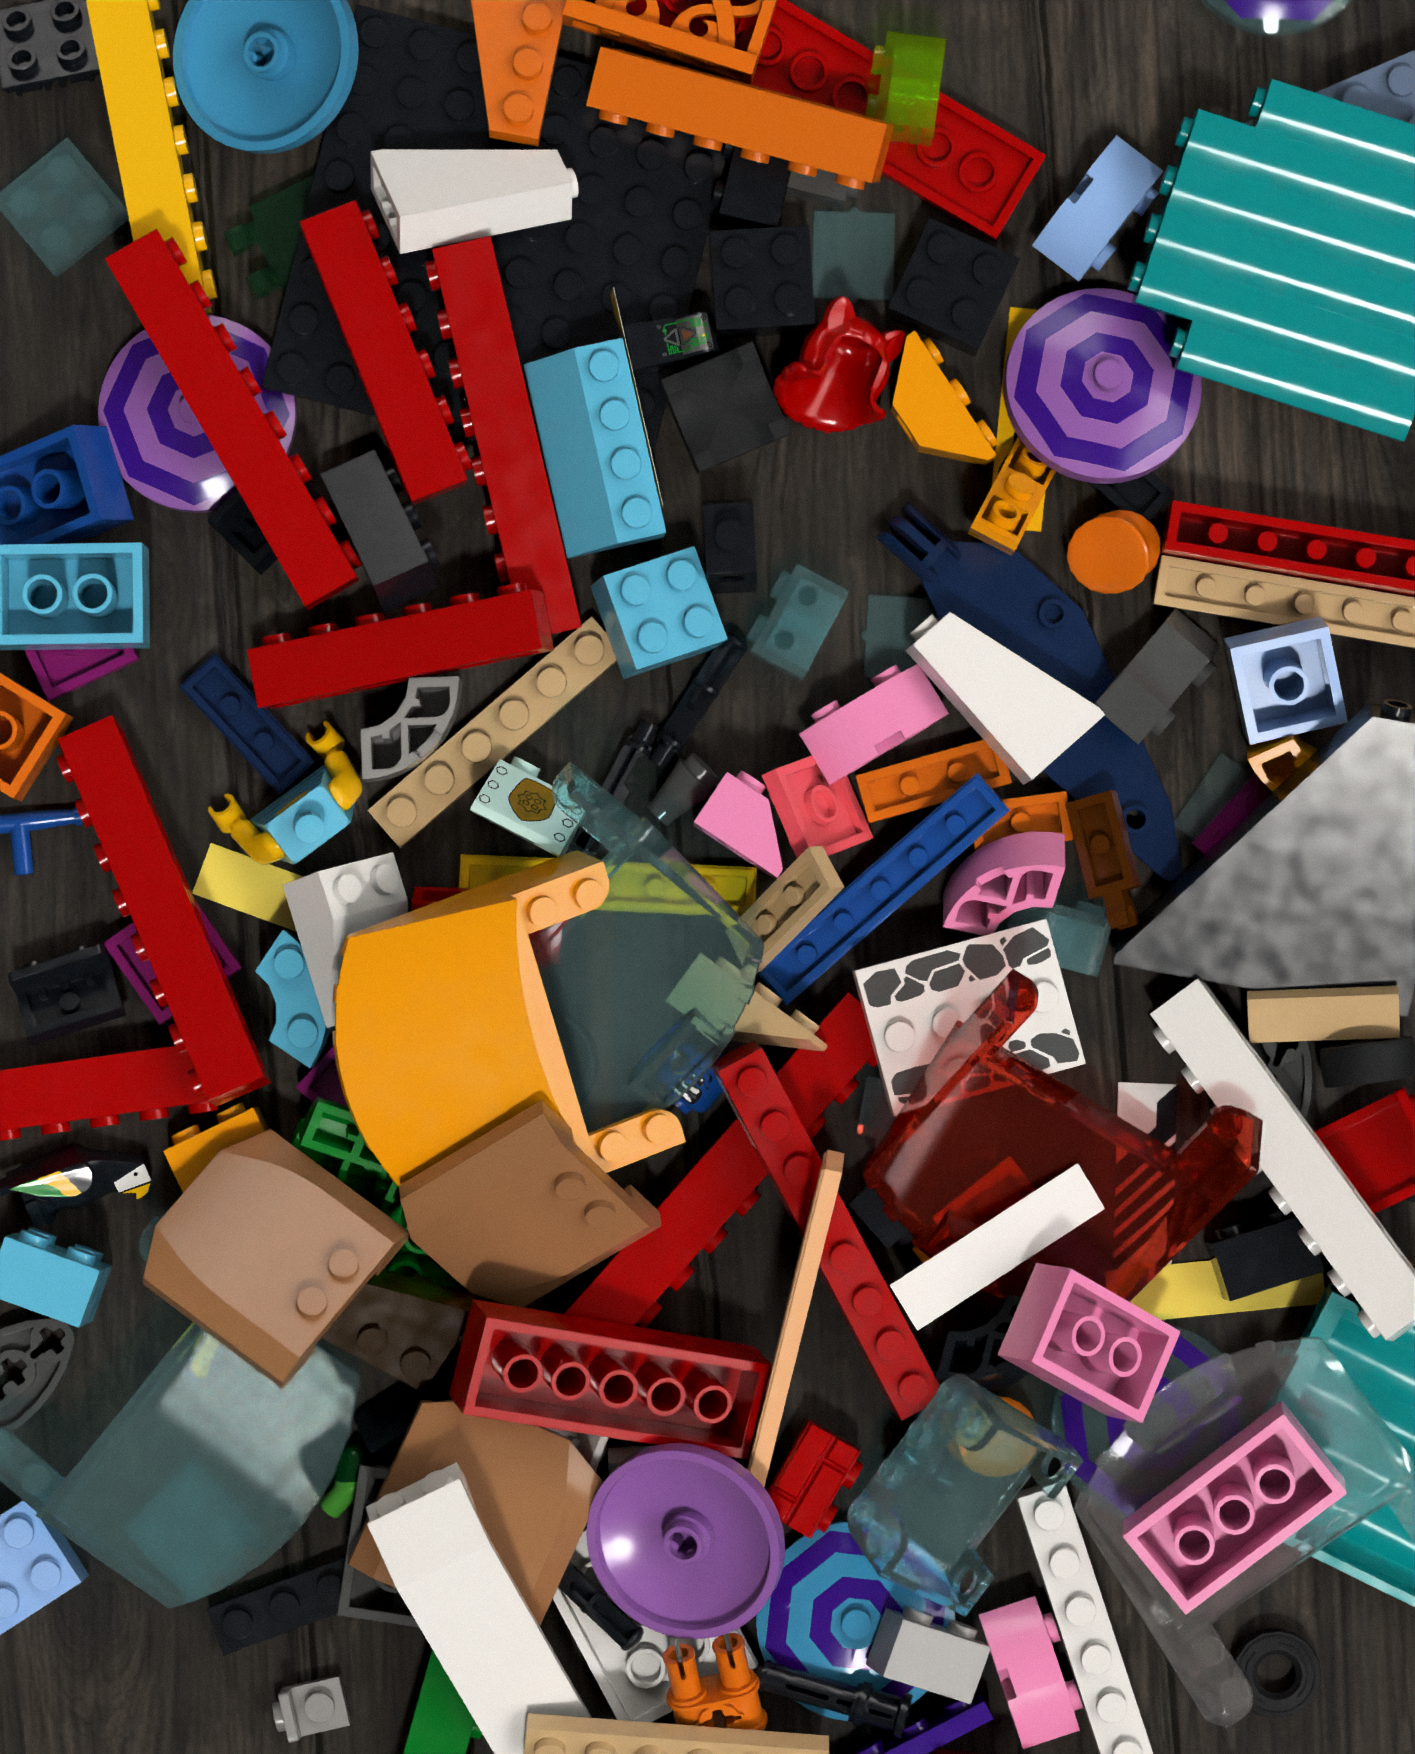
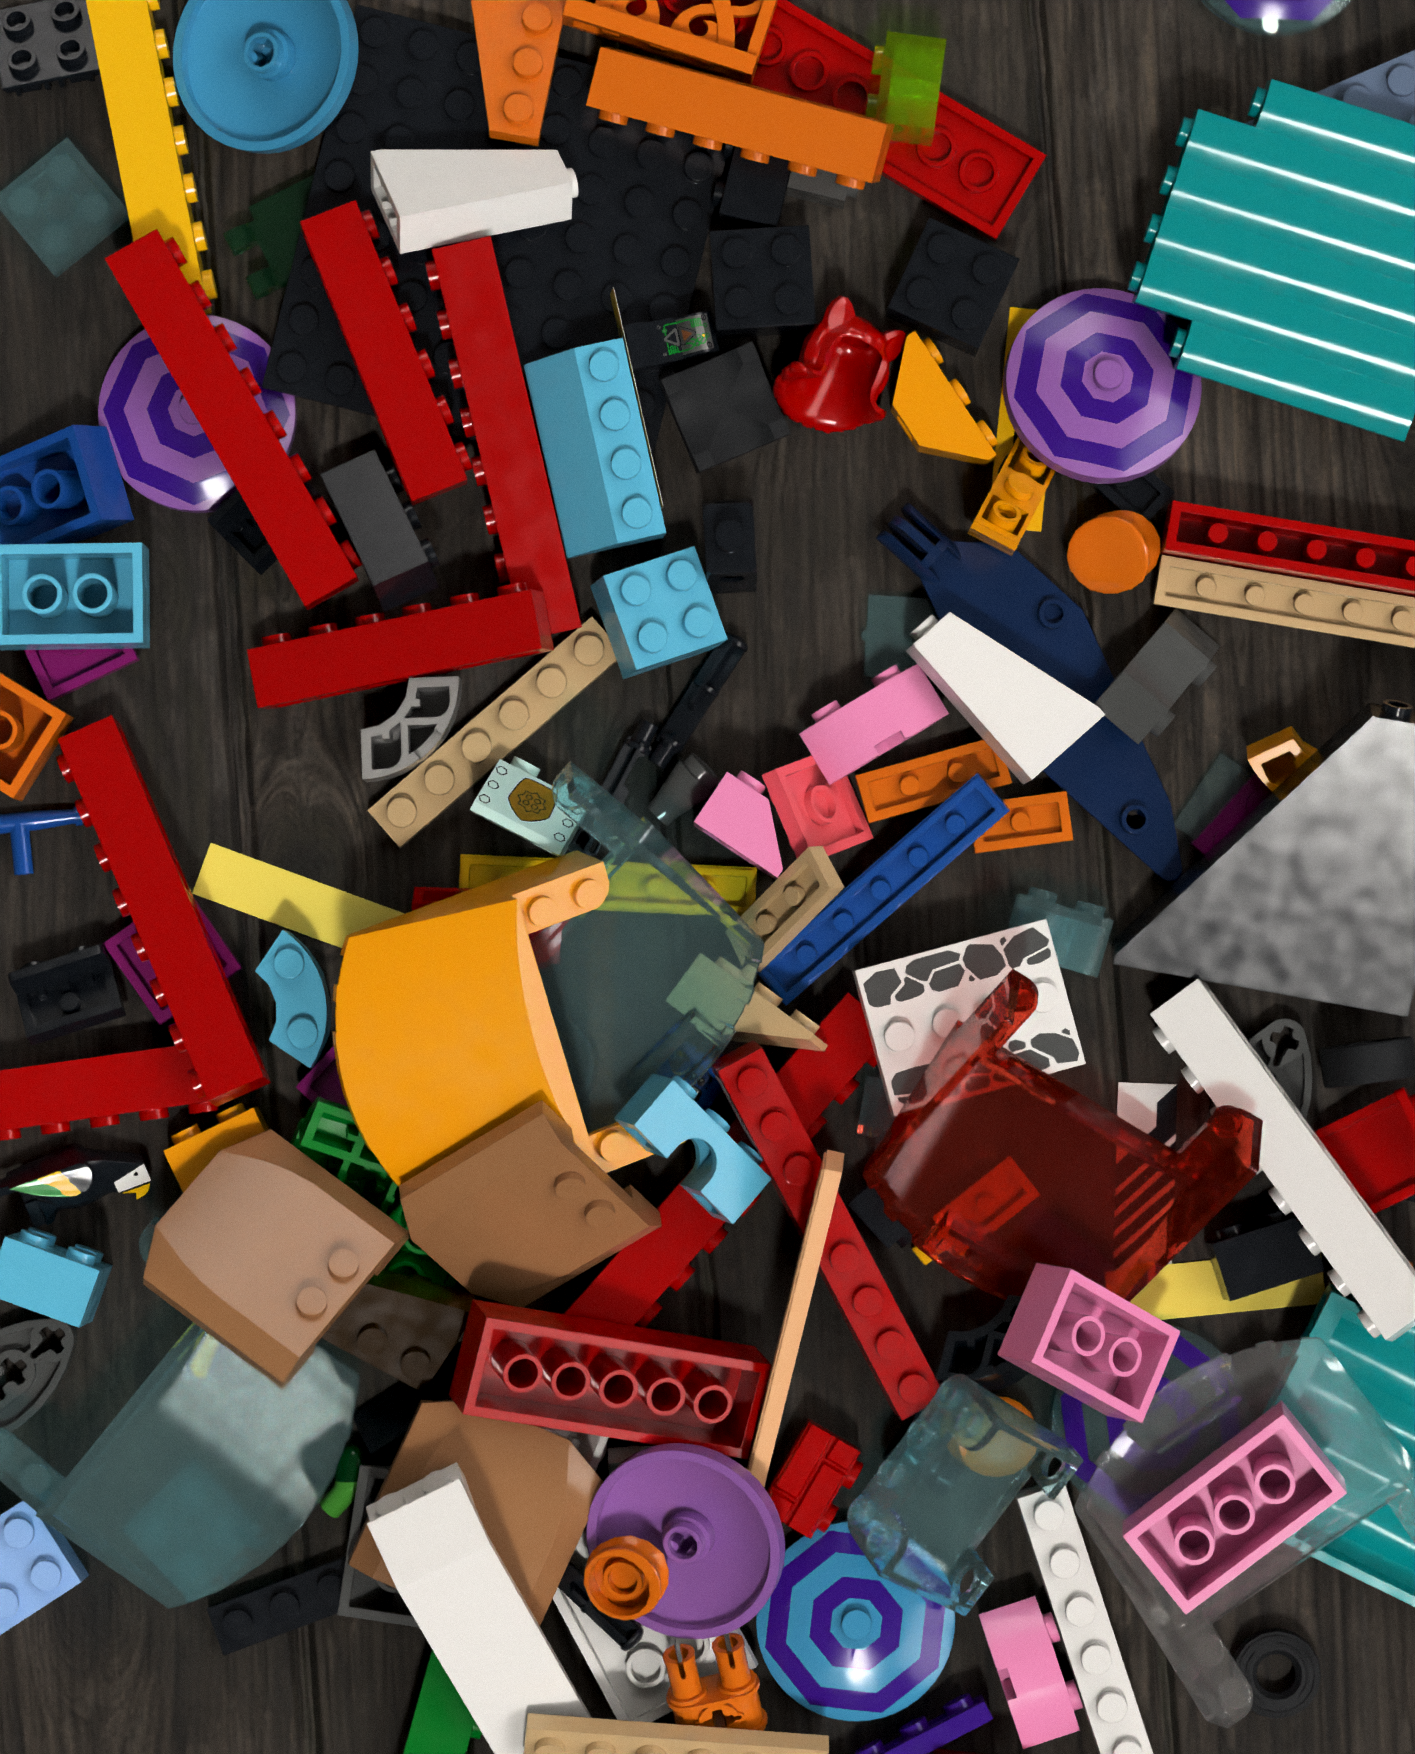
(248, 728): dark blue tile -> none
(303, 815): torso -> none
(311, 1707): light grey bracket -> none
(337, 904): white slope -> none
(626, 1577): none -> orange piece
(724, 1172): none -> medium azure arch
(798, 621): clear light blue brick -> none
(853, 255): clear light blue piece -> none
(860, 1703): black pin -> none
(929, 1654): light grey brick -> none
(997, 1246): white sticker -> none
(1004, 879): bright pink brick -> none
(1098, 208): light blue brick -> none
(1105, 855): reddish brown plate -> none
(1285, 680): light blue brick -> none
(1323, 1014): tan tile -> none

